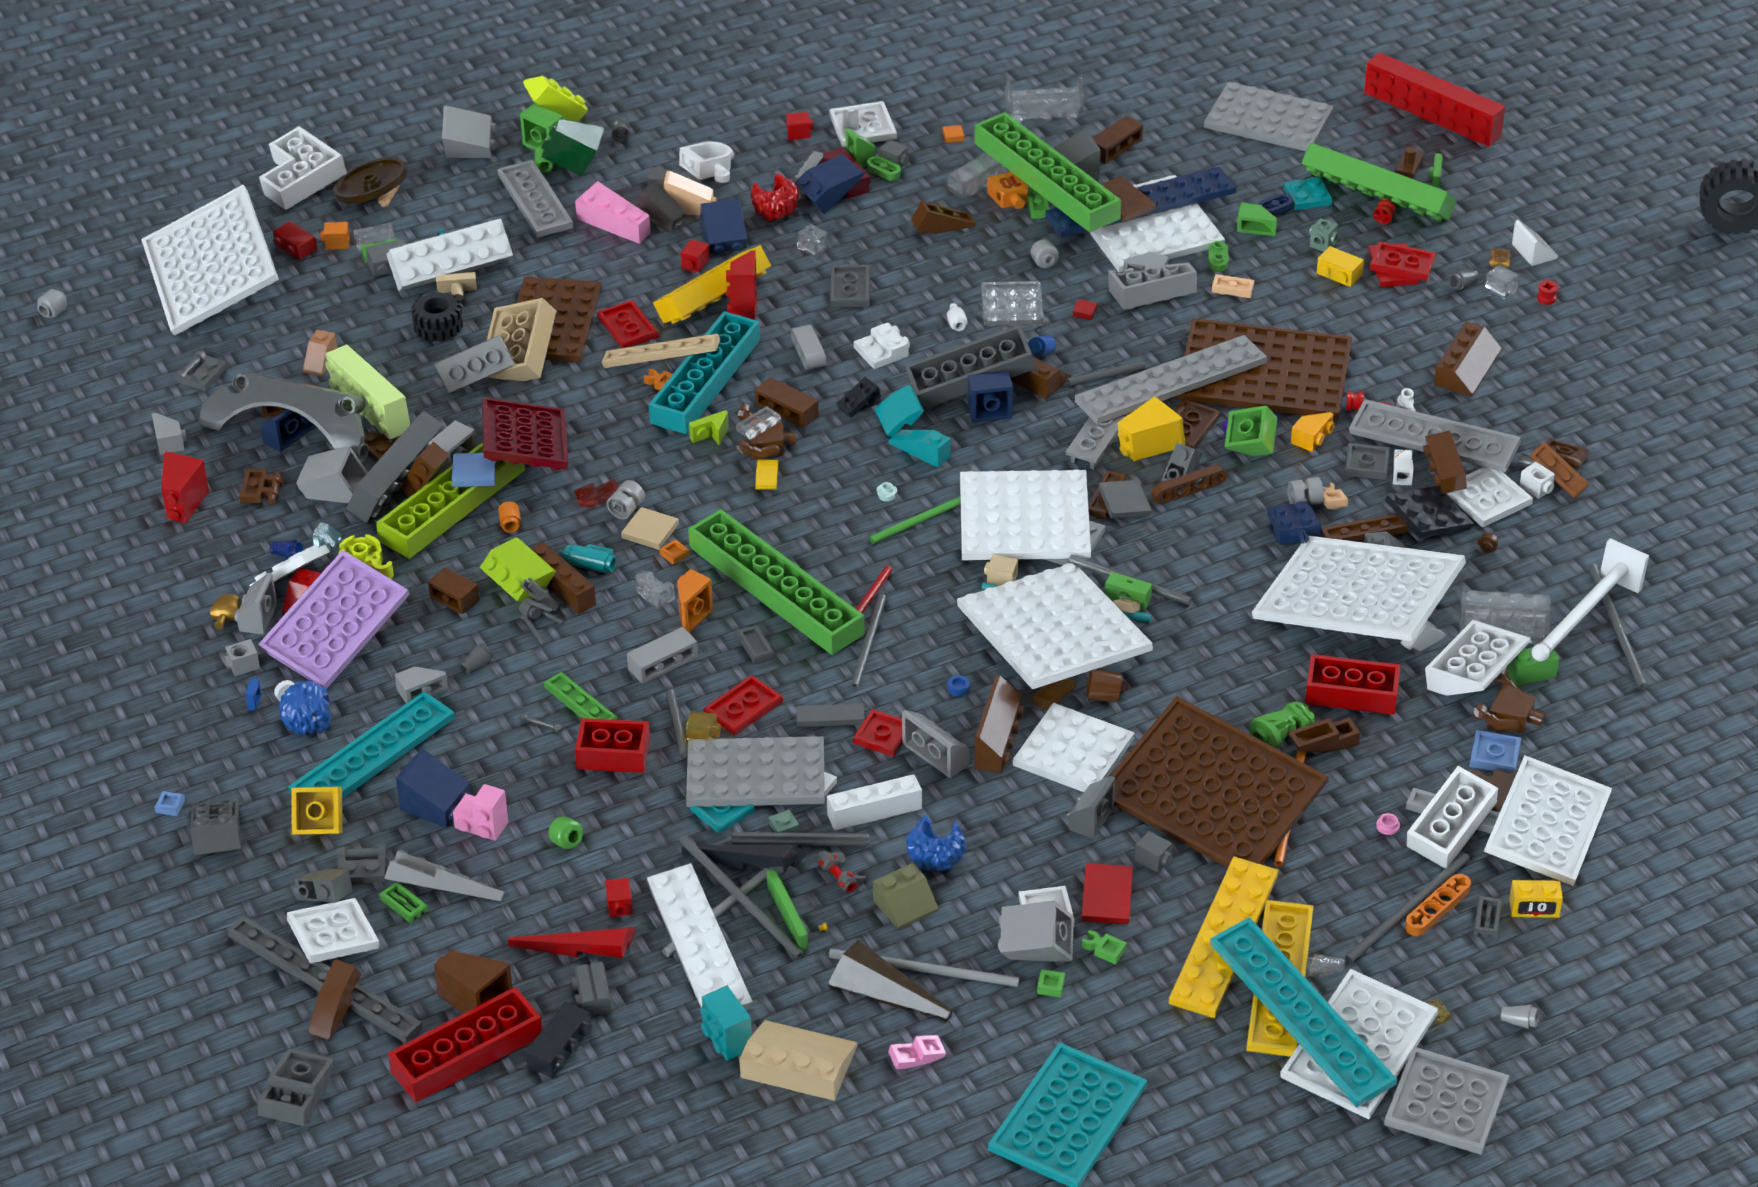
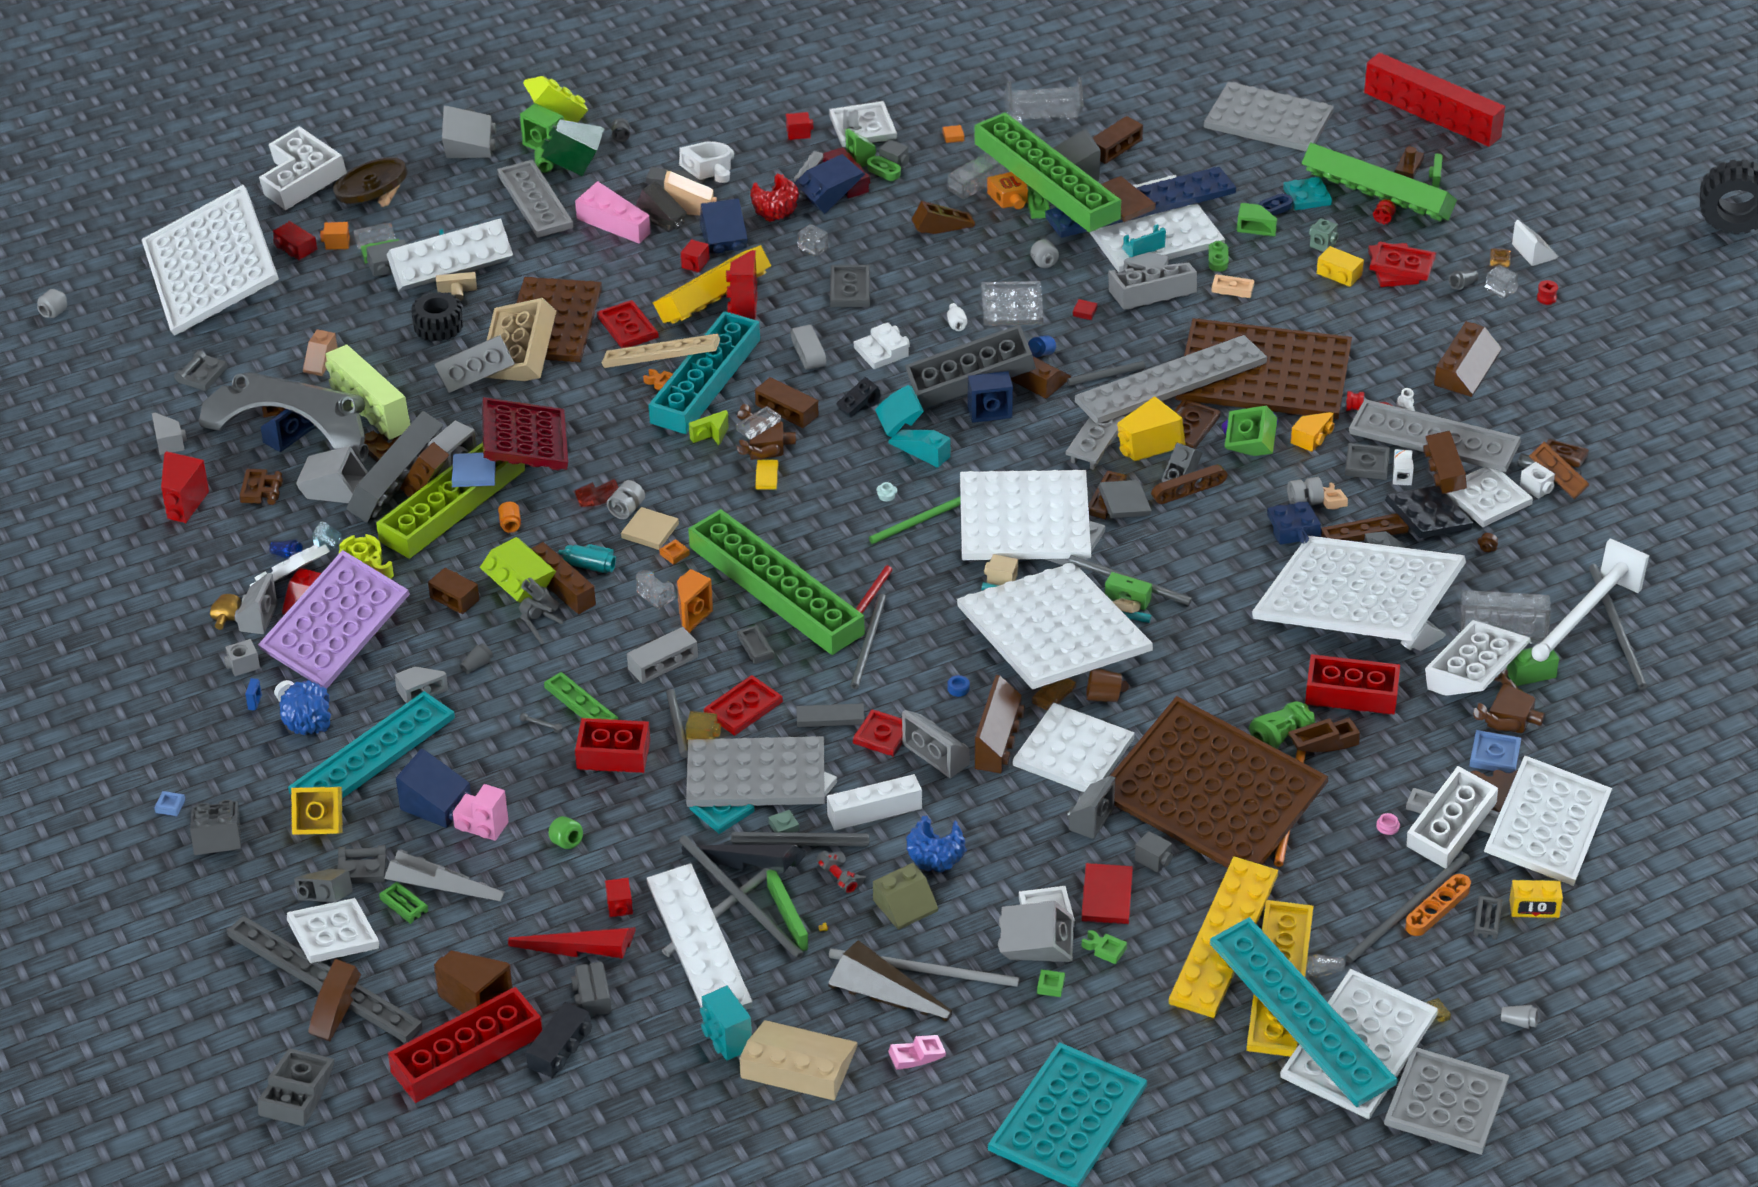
(1145, 243): none -> teal hinge

